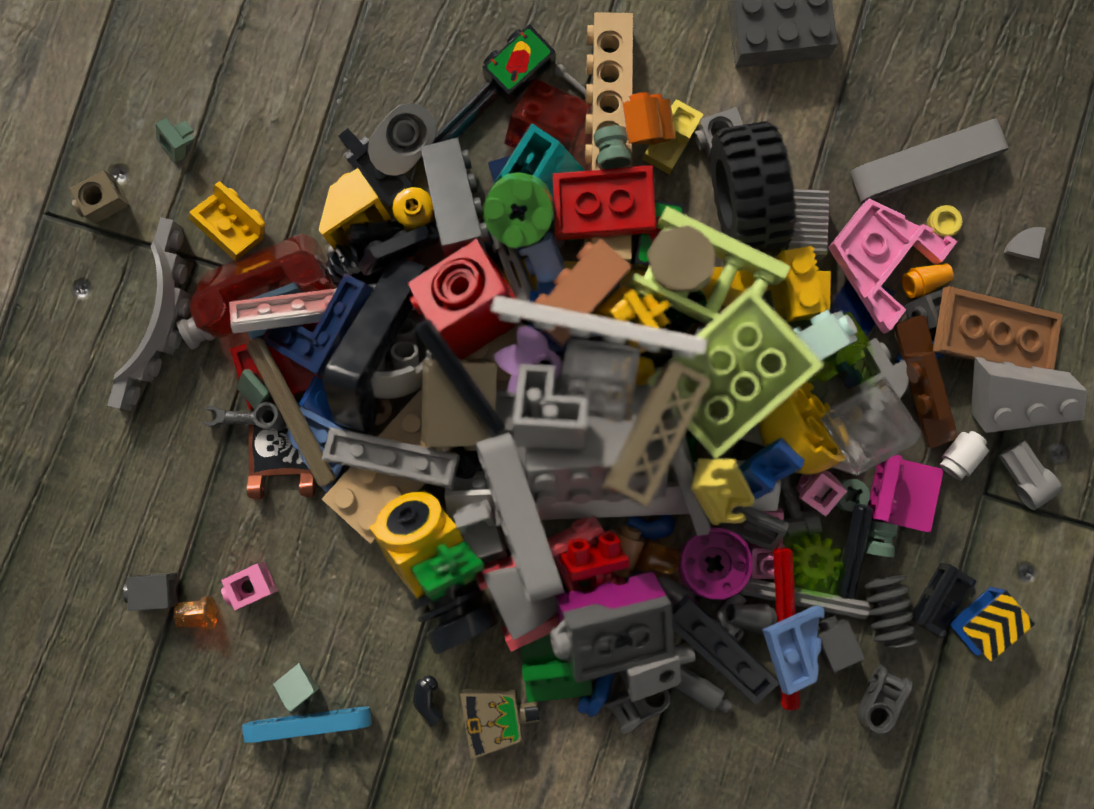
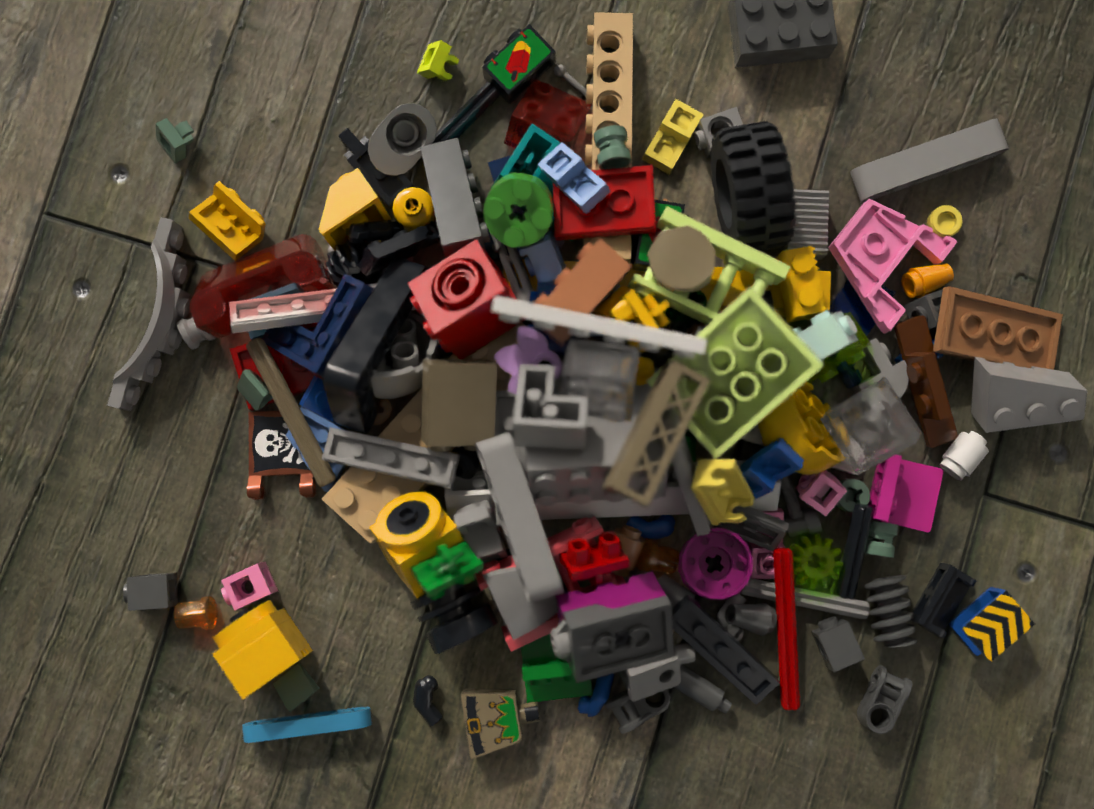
(112, 198): dark tan brick -> none
(259, 647): none -> yellow piece
(264, 416): dark grey brick -> none
(434, 60): none -> neon yellow tile
(459, 377): black axle -> none
(573, 177): none -> medium blue slope
(649, 119): orange brick -> none
(795, 649): medium blue wing -> none
(1027, 244): light grey tile -> none
(1034, 481): light grey piece -> none

